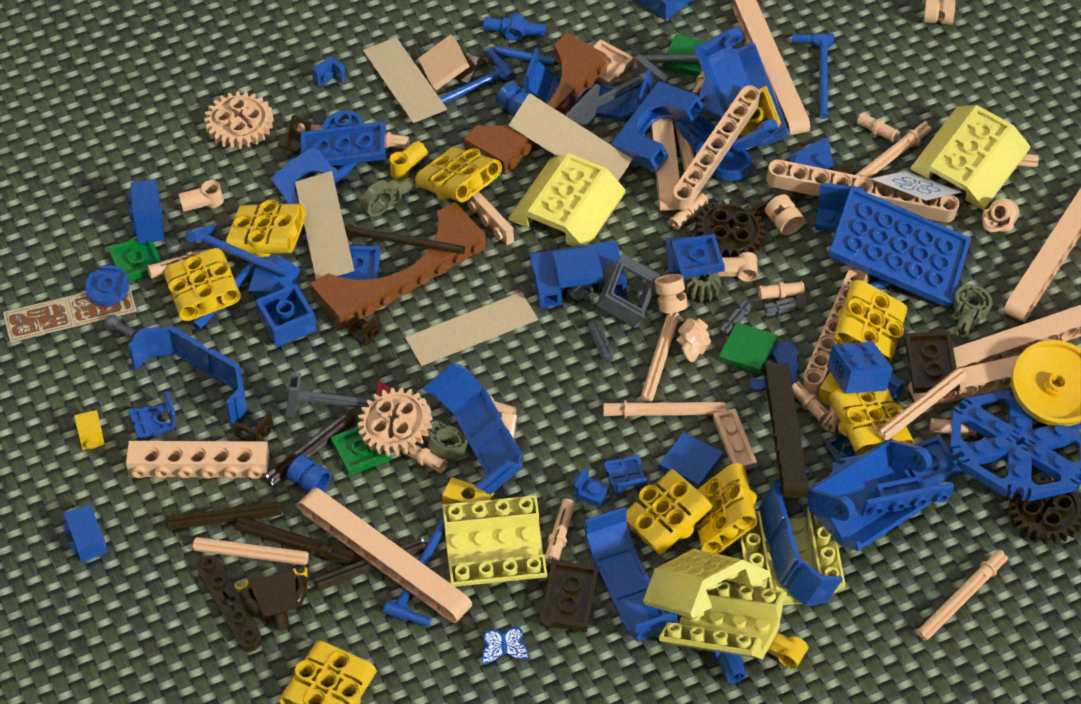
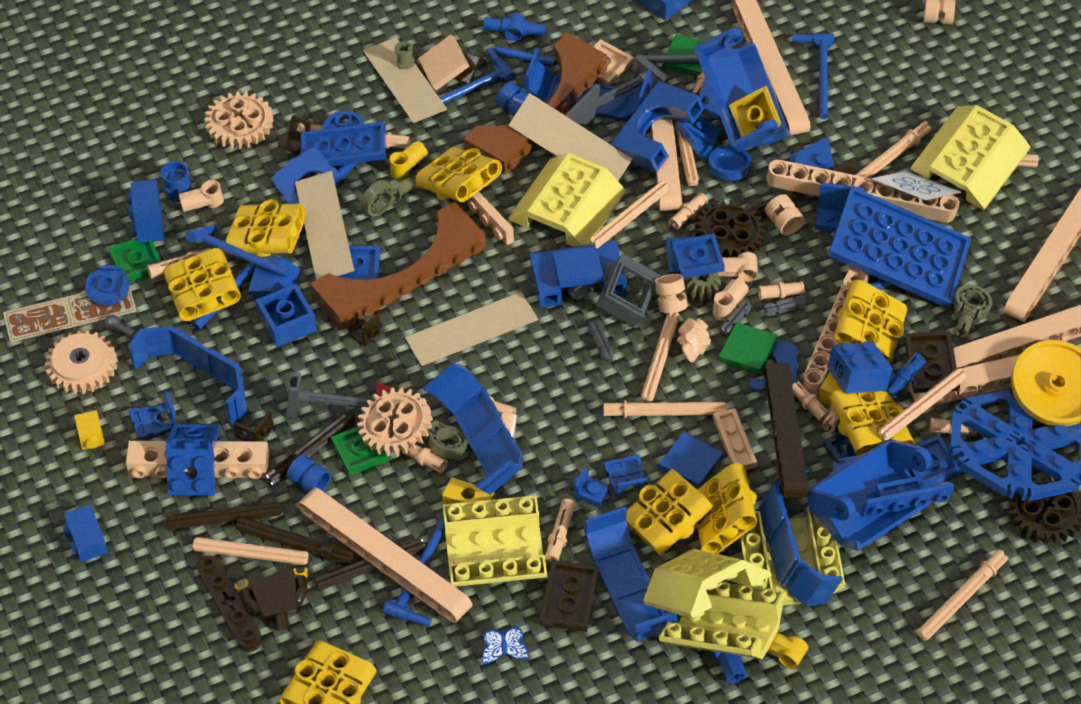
(81, 362): none -> light nougat gear
(175, 180): none -> blue wheel
(191, 447): none -> blue bracket
(327, 70): blue bracket -> none
(402, 239): dark brown bar -> none
(404, 52): none -> olive bush
(629, 214): none -> light nougat axle
(712, 155): light nougat beam -> none
(729, 298): none -> light nougat piece
(878, 127): light nougat pin -> none
(905, 374): none -> blue pin
(1000, 215): light nougat head -> none

